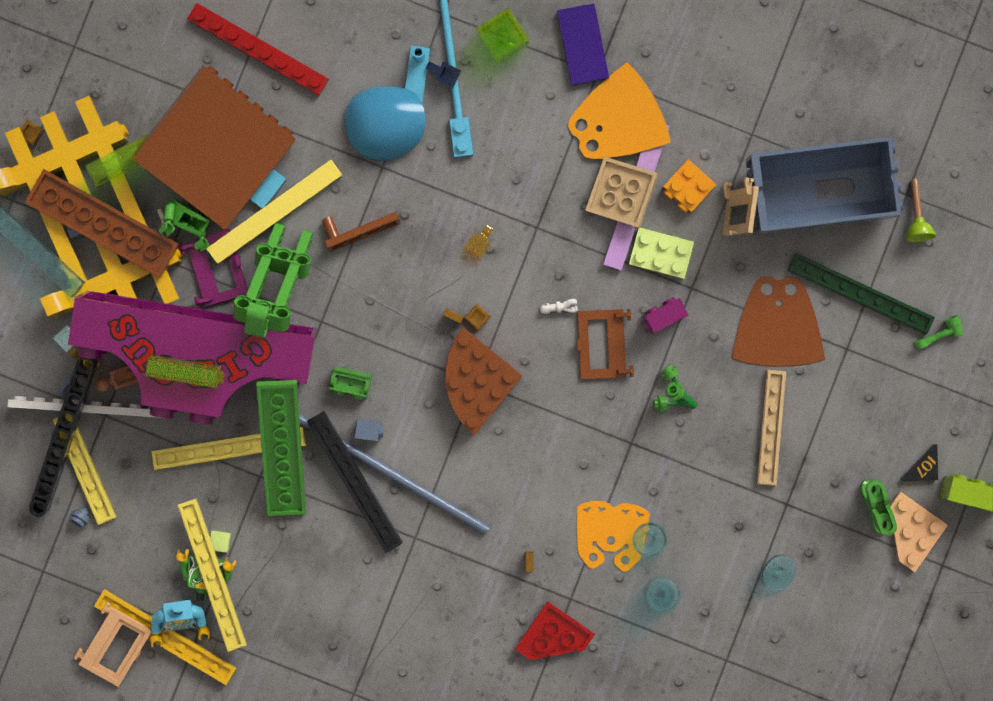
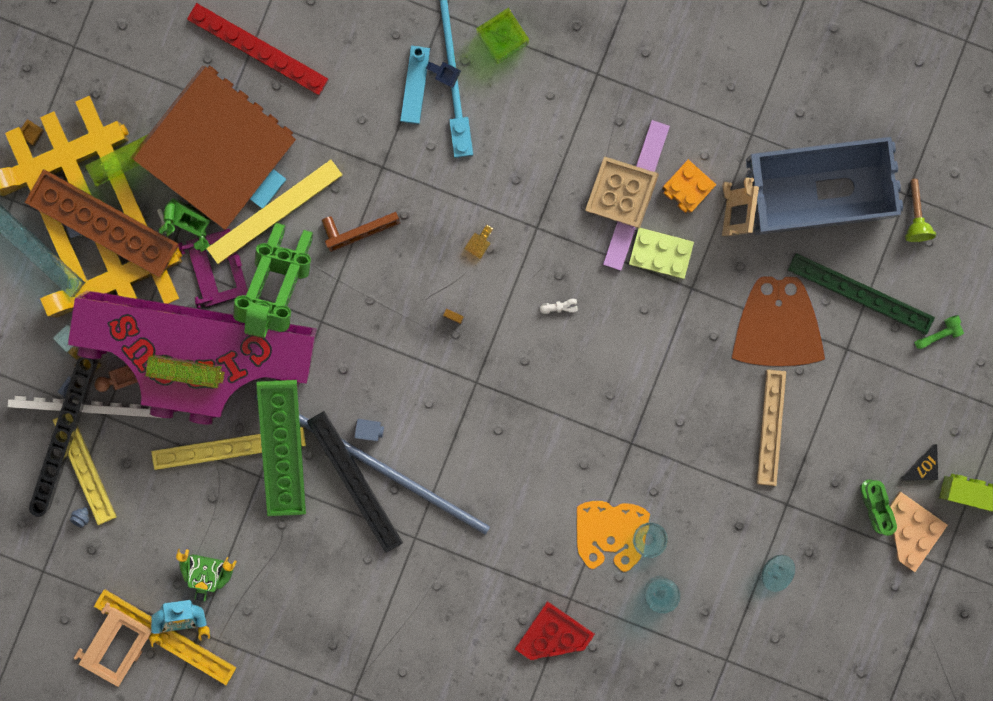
(212, 575): light yellow tile -> none
(220, 540): yellowish green tile -> none
(350, 382): bright green hinge -> none
(384, 122): dark azure piece -> none
(476, 380): dark orange brick -> none
(477, 317): pearl gold tile -> none
(529, 561): pearl gold tile -> none
(582, 44): dark purple tile -> none
(616, 344): dark orange piece -> none
(625, 112): light orange piece -> none
(668, 314): magenta brick -> none
(674, 392): bright green plant -> none

